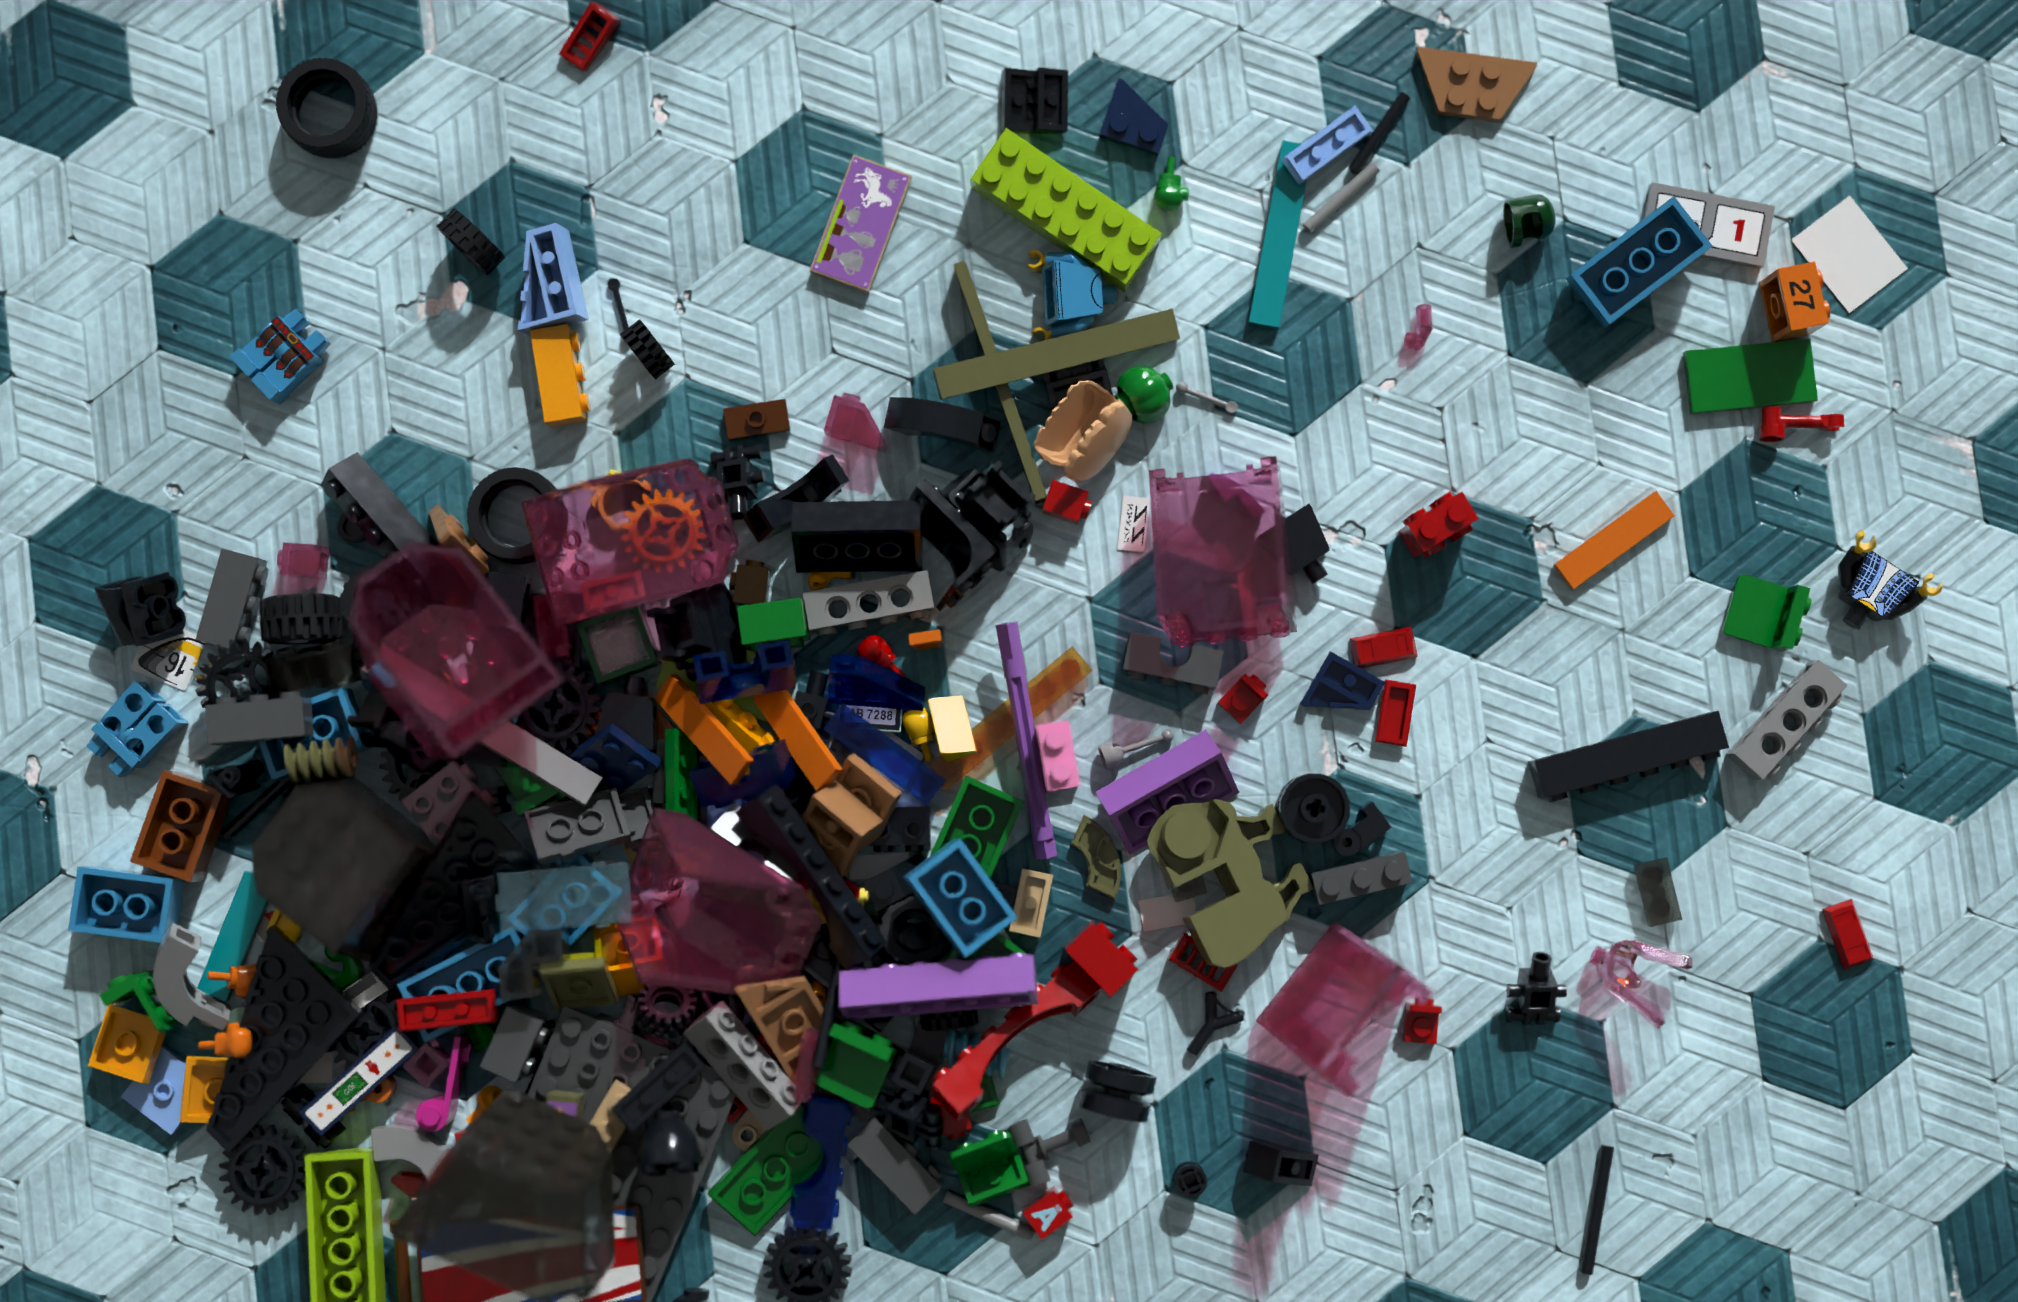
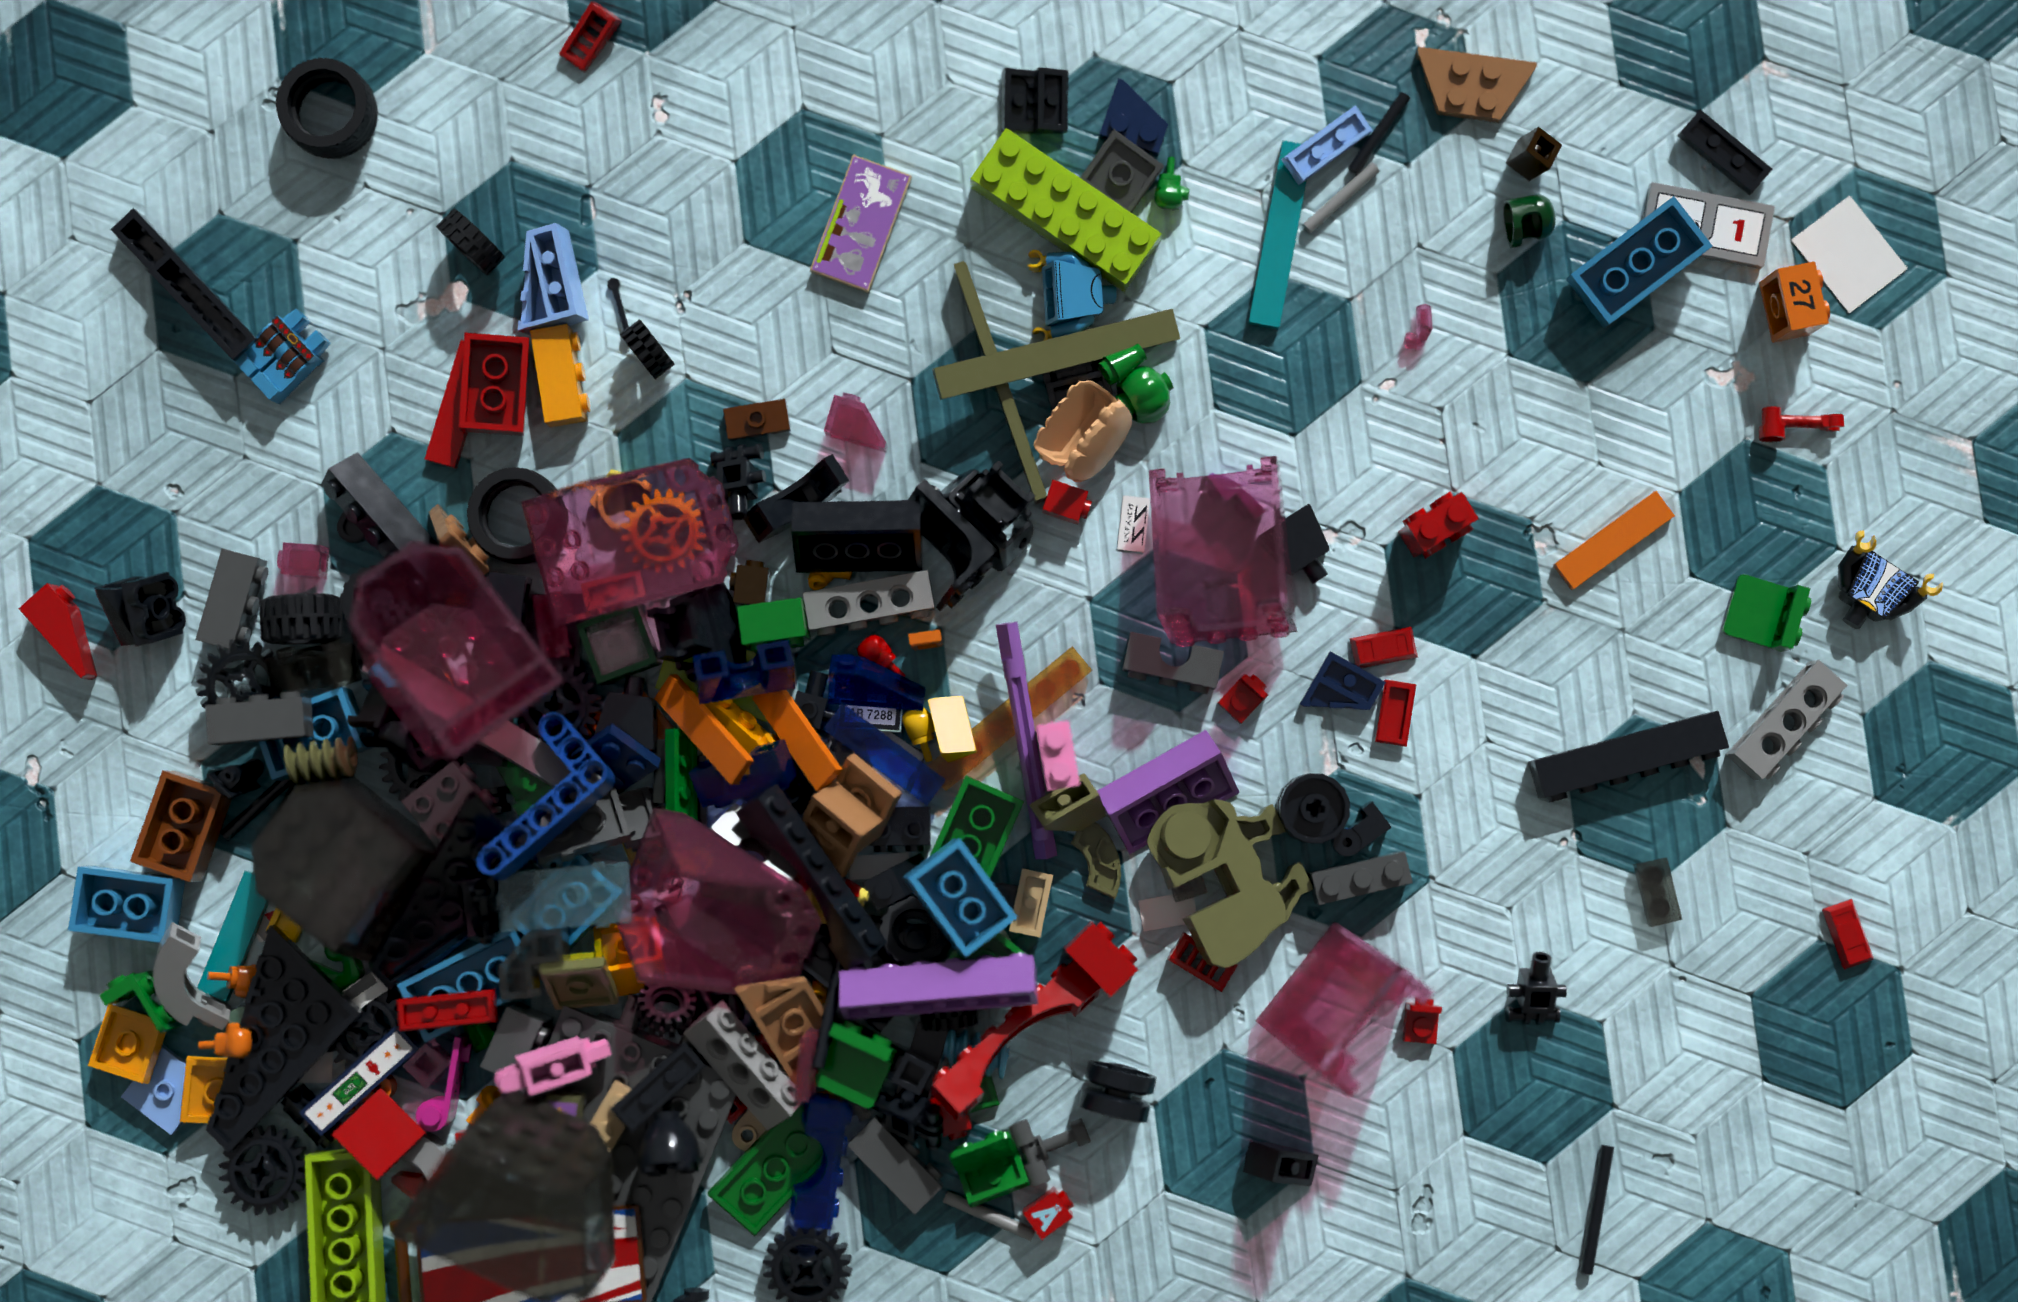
(61, 624): none -> red slope
(135, 728): dark azure hips -> none
(170, 659): sticker -> none
(184, 284): none -> black slope
(379, 1134): none -> red tile
(447, 439): none -> red tile
(494, 384): none -> red brick
(552, 802): none -> blue beam
(552, 1065): none -> bright pink hinge
(941, 421): black arch -> none
(1070, 807): none -> olive slope
(1113, 753): light grey hinge -> none
(1121, 363): none -> green cone
(1122, 171): none -> dark grey tile
(1186, 1175): black wheel -> none
(1213, 1022): black piece -> none
(1230, 407): light grey hinge -> none
(1533, 154): none -> dark brown brick
(1625, 953): clear pink piece -> none
(1724, 152): none -> black plate
(1750, 376): green tile -> none

